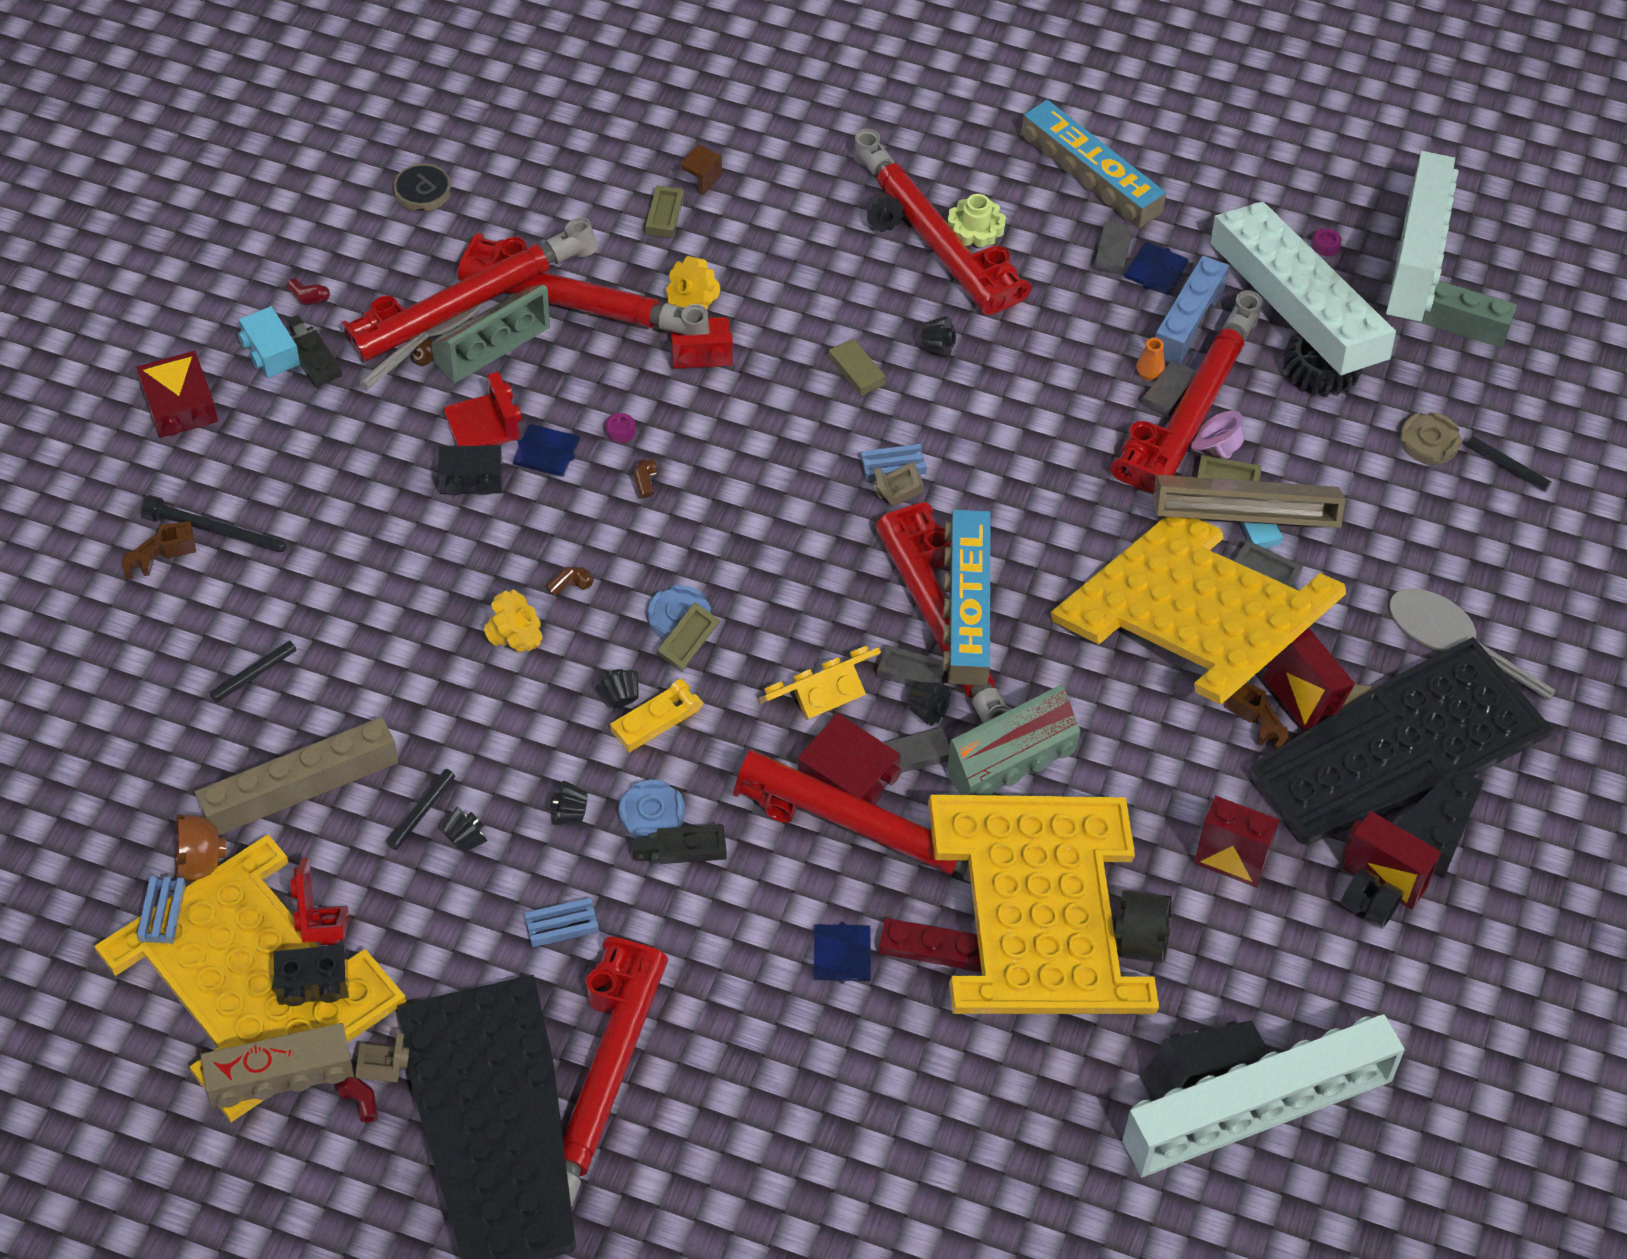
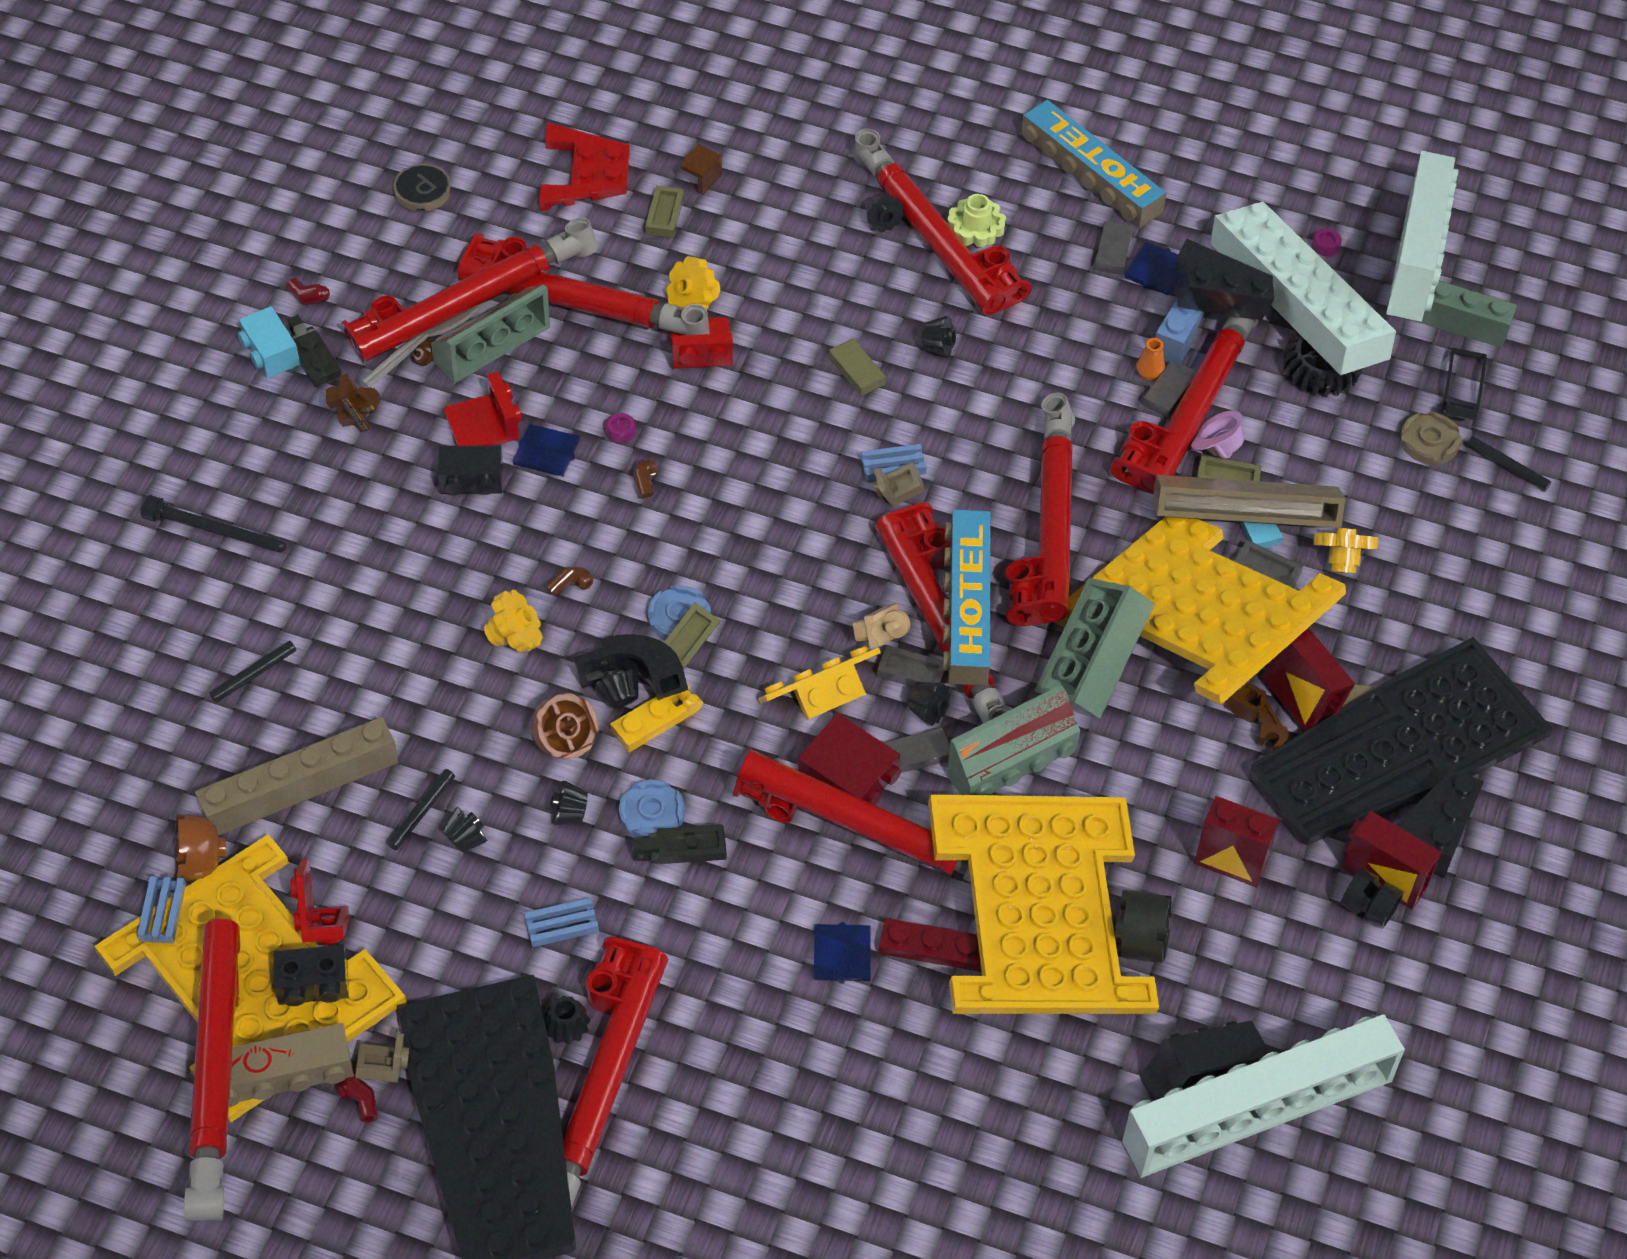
(170, 542): reddish brown piece -> none
(177, 394): dark red brick -> none
(212, 1070): none -> red piece
(352, 403): none -> reddish brown hips
(564, 726): none -> dark orange cylinder
(566, 1020): none -> black piece
(597, 170): none -> red wing
(646, 655): none -> black arch
(882, 625): none -> tan hips
(1042, 582): none -> red piece
(1096, 645): none -> sand green slope
(1220, 283): none -> black wedge
(1345, 548): none -> yellow plant
(1443, 624): light grey piece -> none
(1457, 409): none -> black piece

